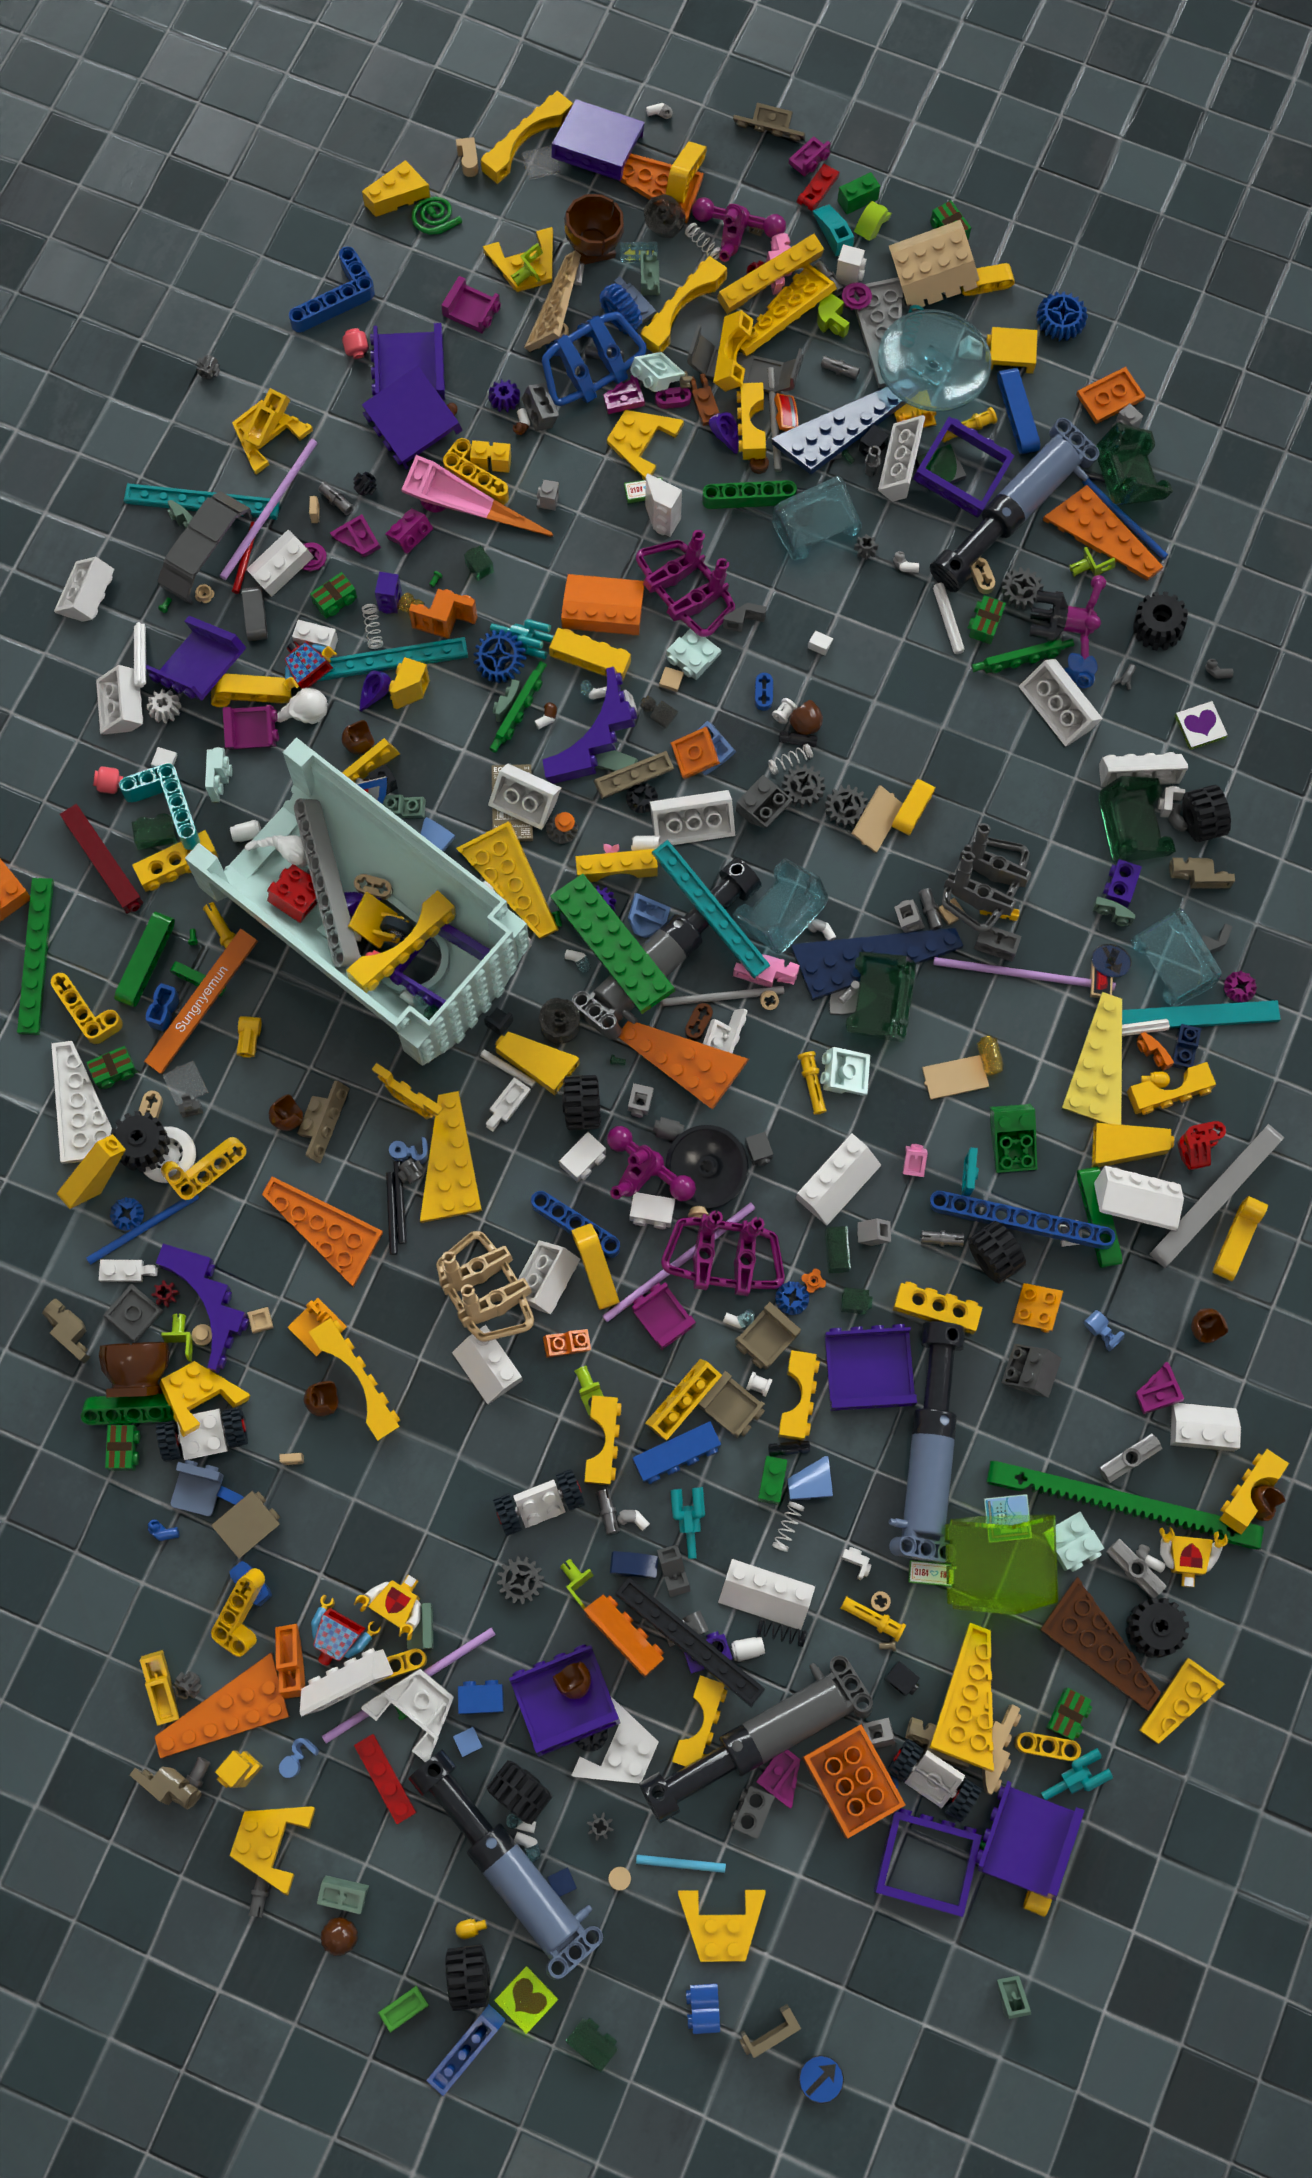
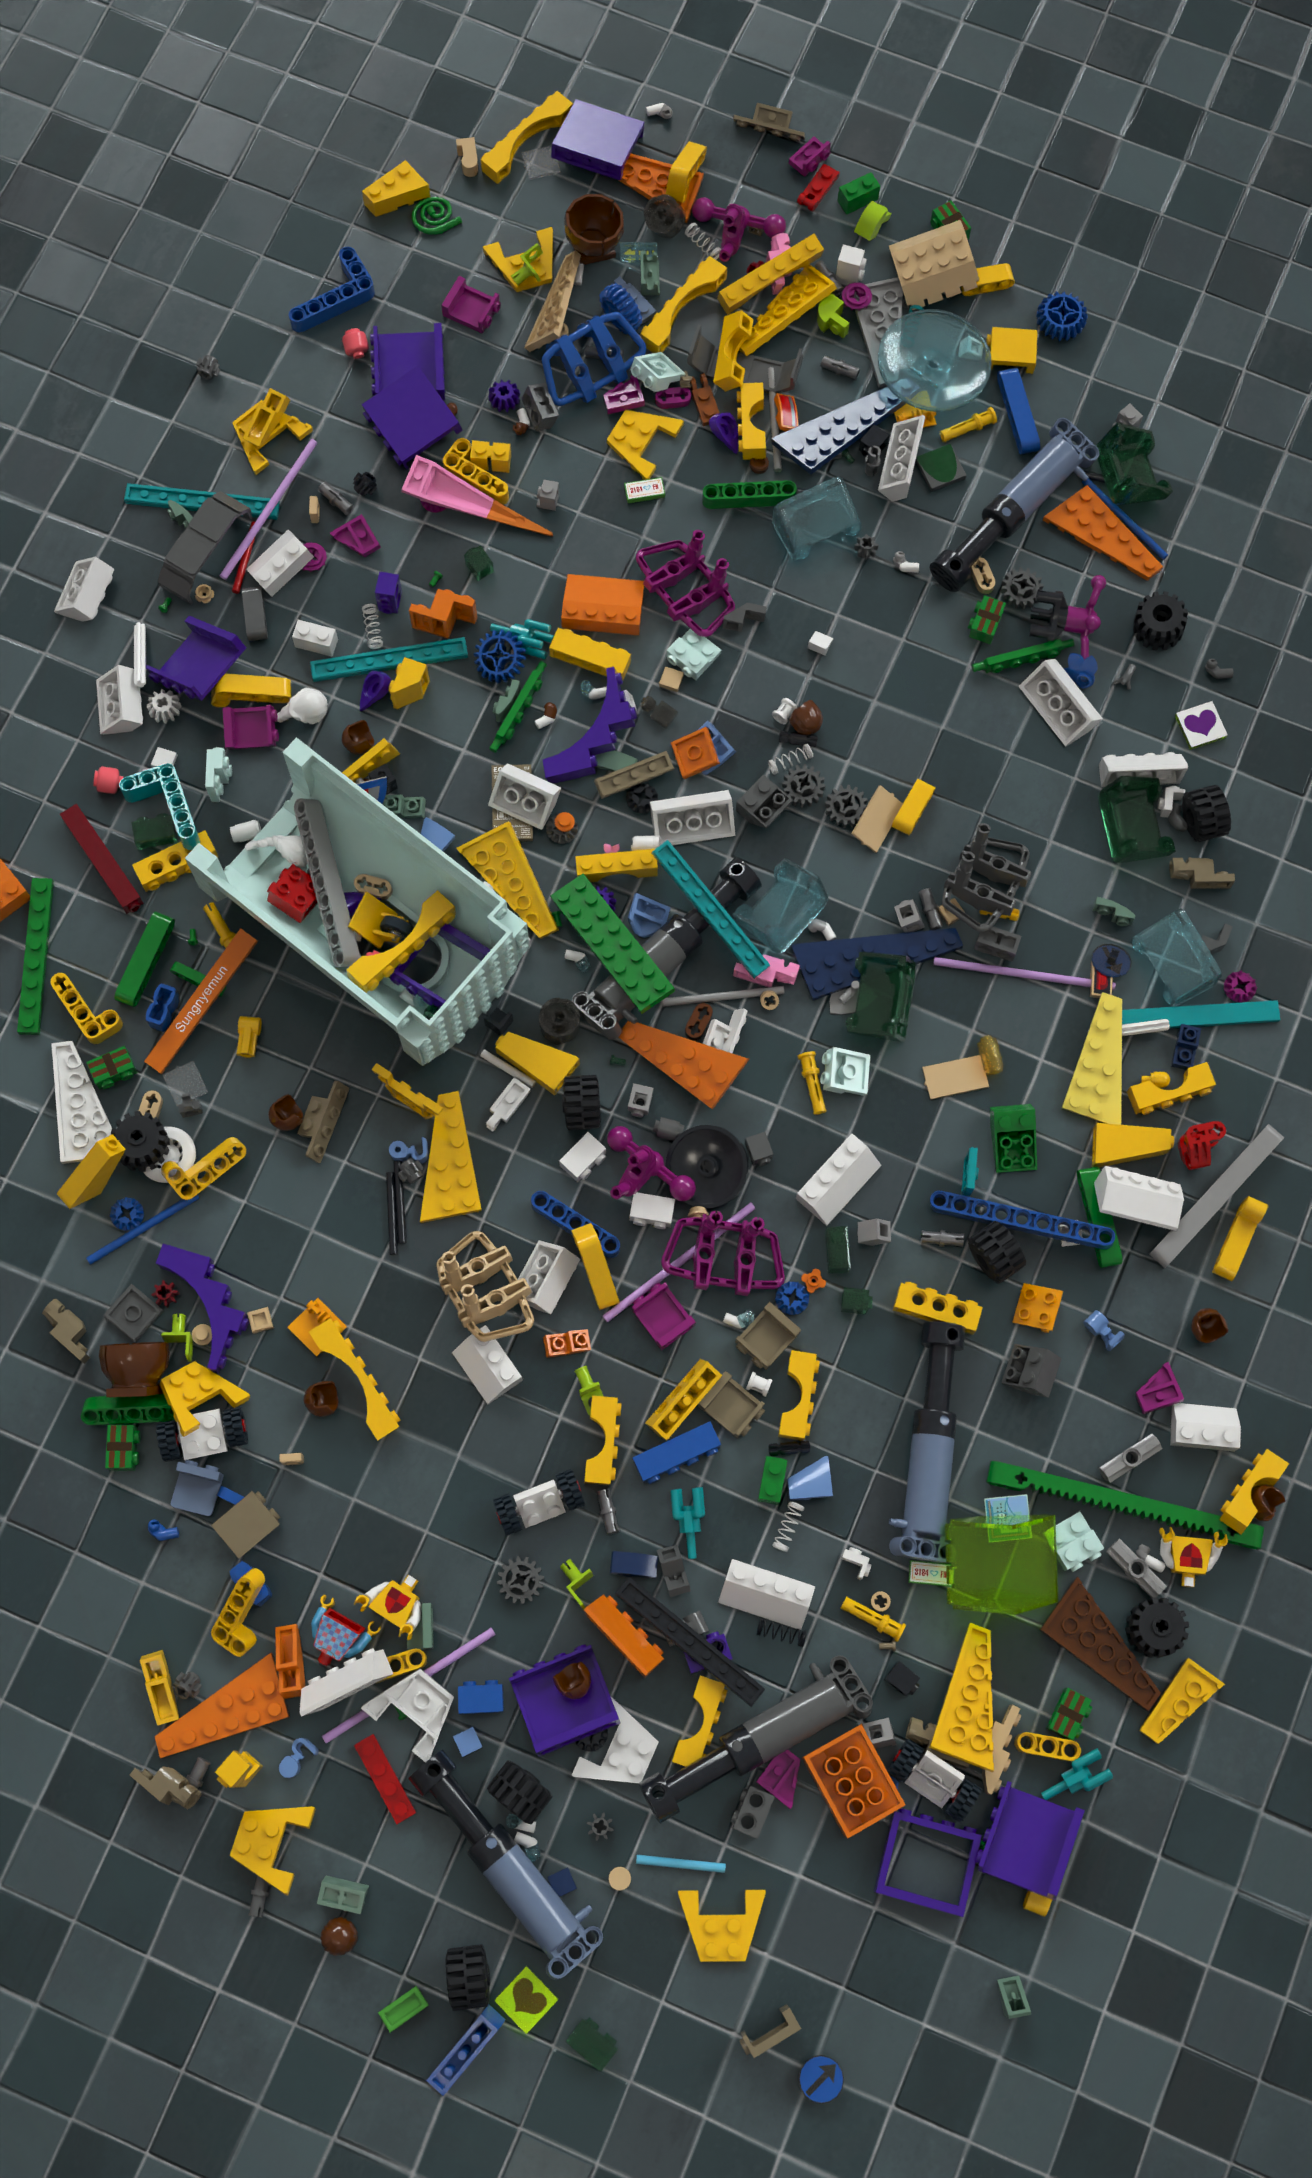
(125, 1270): white plate -> none
(306, 664): torso -> none
(332, 1232): orange wing -> none
(333, 595): green brick -> none
(406, 600): clear yellow wheel -> none
(409, 530): magenta bracket -> none
(469, 1928): yellow cylinder -> none
(632, 1516): arm -> none
(663, 505): white slope -> none
(704, 2008): blue brick -> none
(747, 1648): white piece -> none
(759, 691): blue beam -> none
(834, 228): teal slope -> none
(869, 1368): dark purple panel -> none
(915, 1160): bright pink bracket -> none
(947, 489): dark purple window -> none
(948, 618): white axle -> none
(1089, 564): lime bracket -> none
(1110, 395): orange plate -> none
(1124, 884): dark purple brick -> none
(1151, 1046): orange slope -> none

